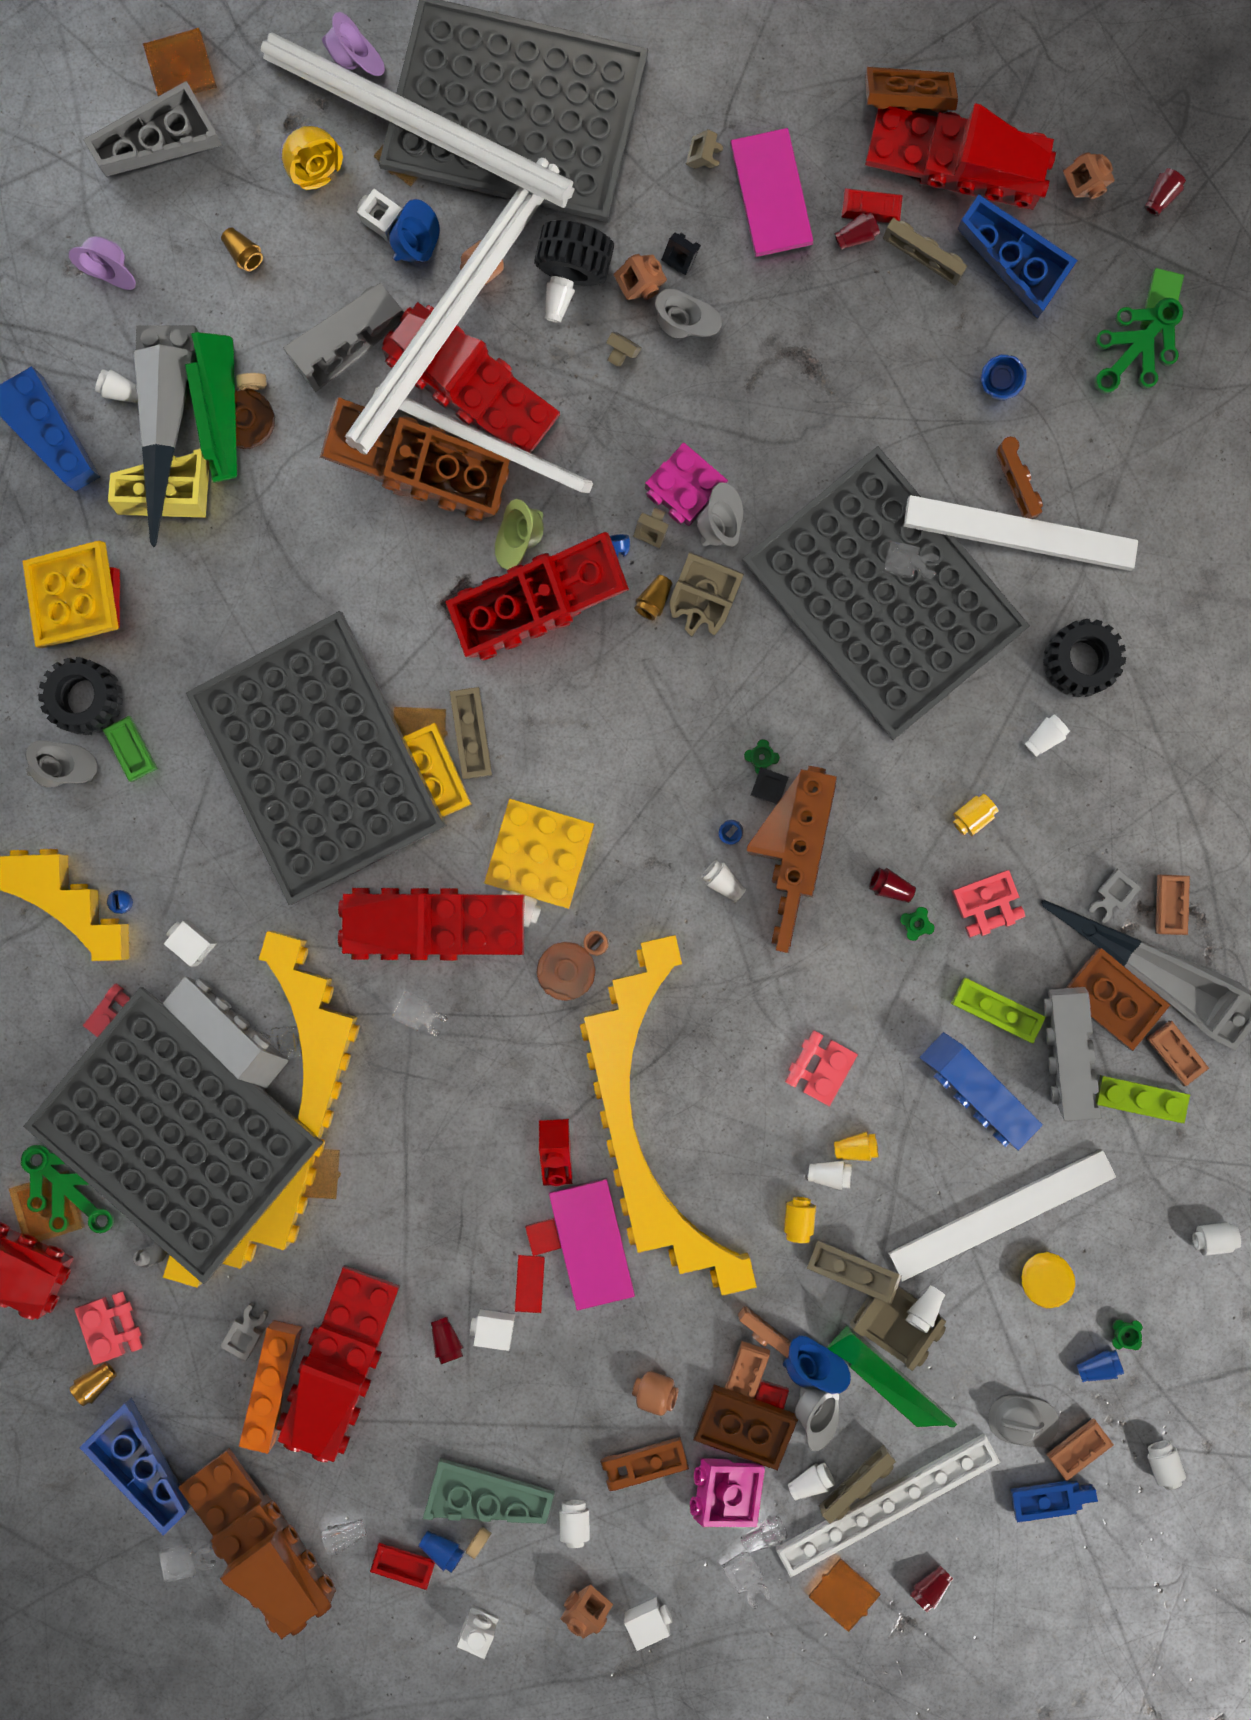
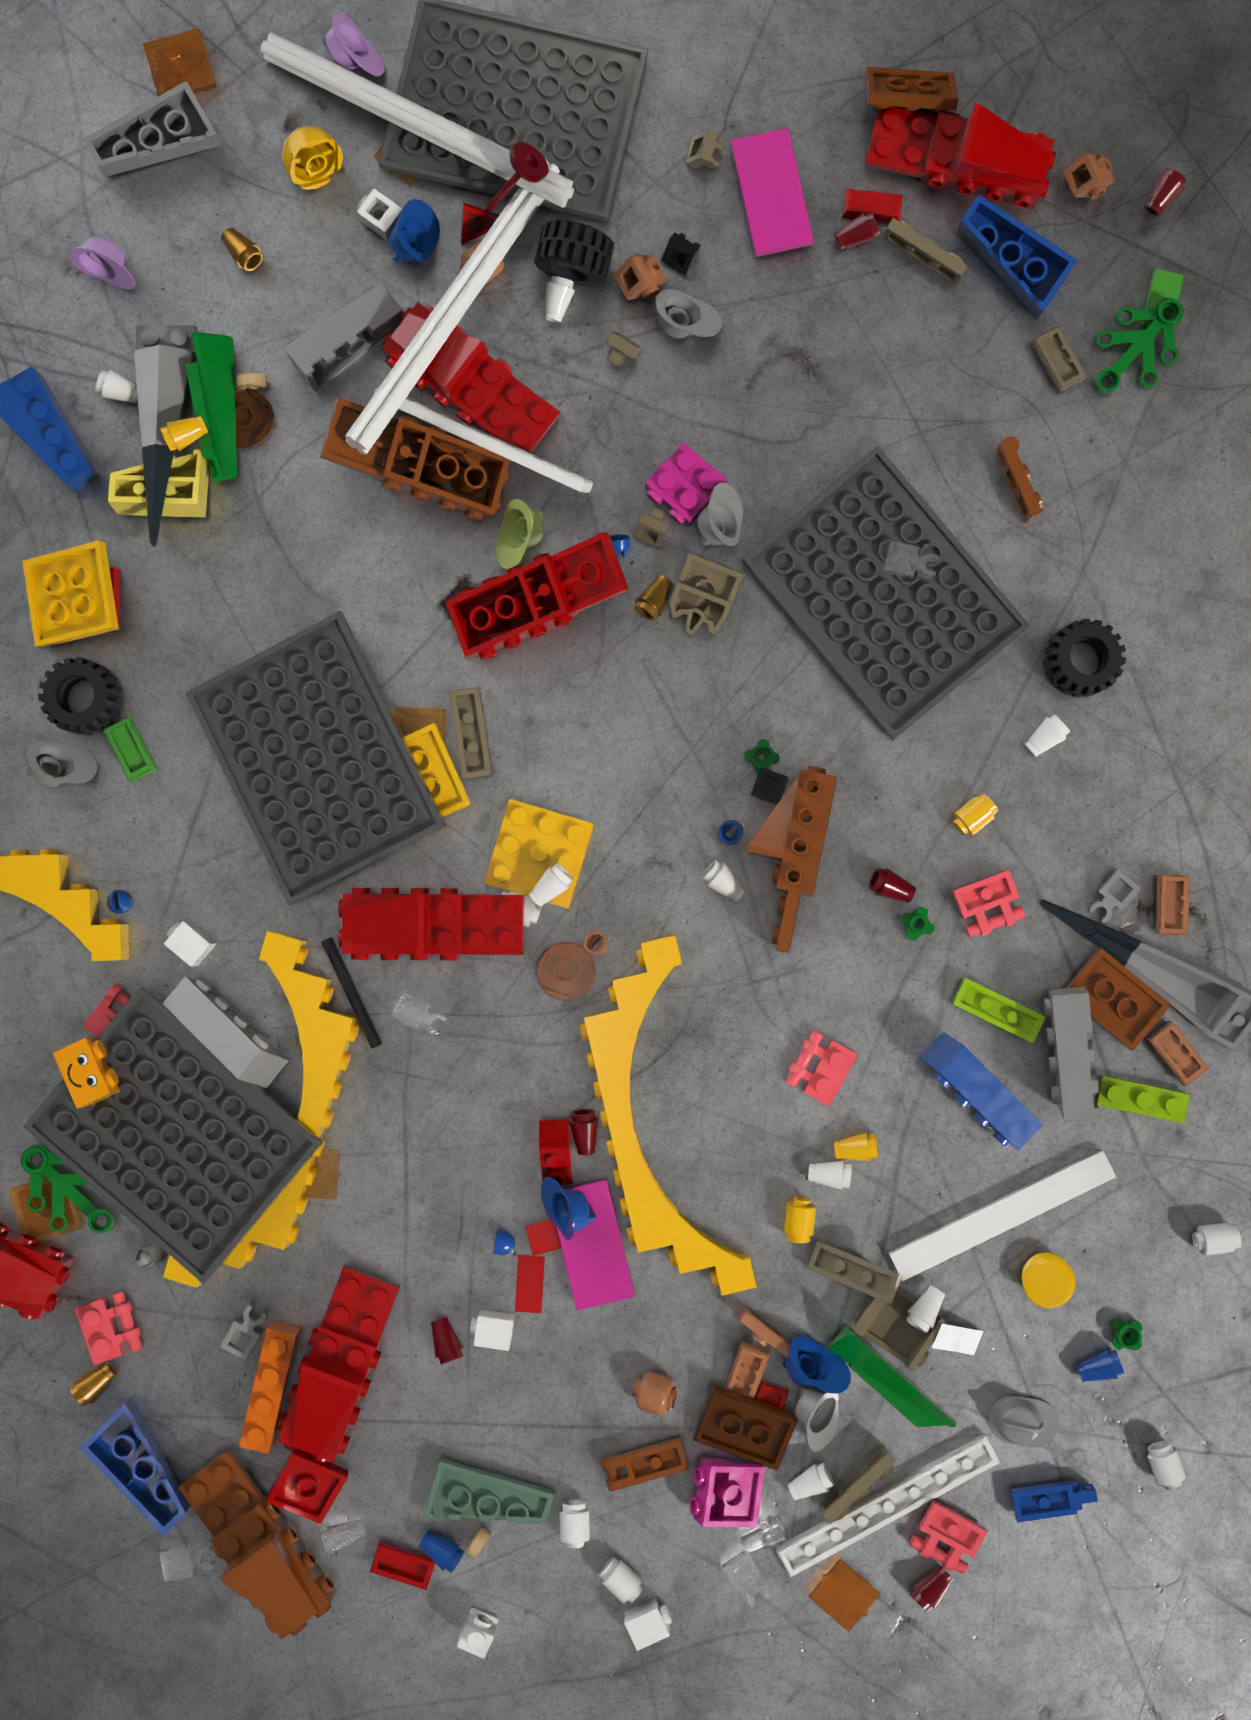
(86, 1071): none -> light orange brick
(183, 432): none -> yellow cone
(307, 1486): none -> red plate
(351, 992): none -> black bar
(503, 1243): none -> blue hinge
(528, 165): none -> dark red piece
(551, 884): none -> white cone
(566, 1207): none -> blue piece
(584, 1130): none -> dark red cone
(586, 1611): nougat brick -> none
(620, 1580): none -> white brick
(951, 1528): none -> coral plate
(957, 1339): none -> sticker
(1003, 377): blue hair -> none
(1020, 533): white tile -> none
(1058, 359): none -> dark tan plate
(1080, 1449): nougat plate -> none

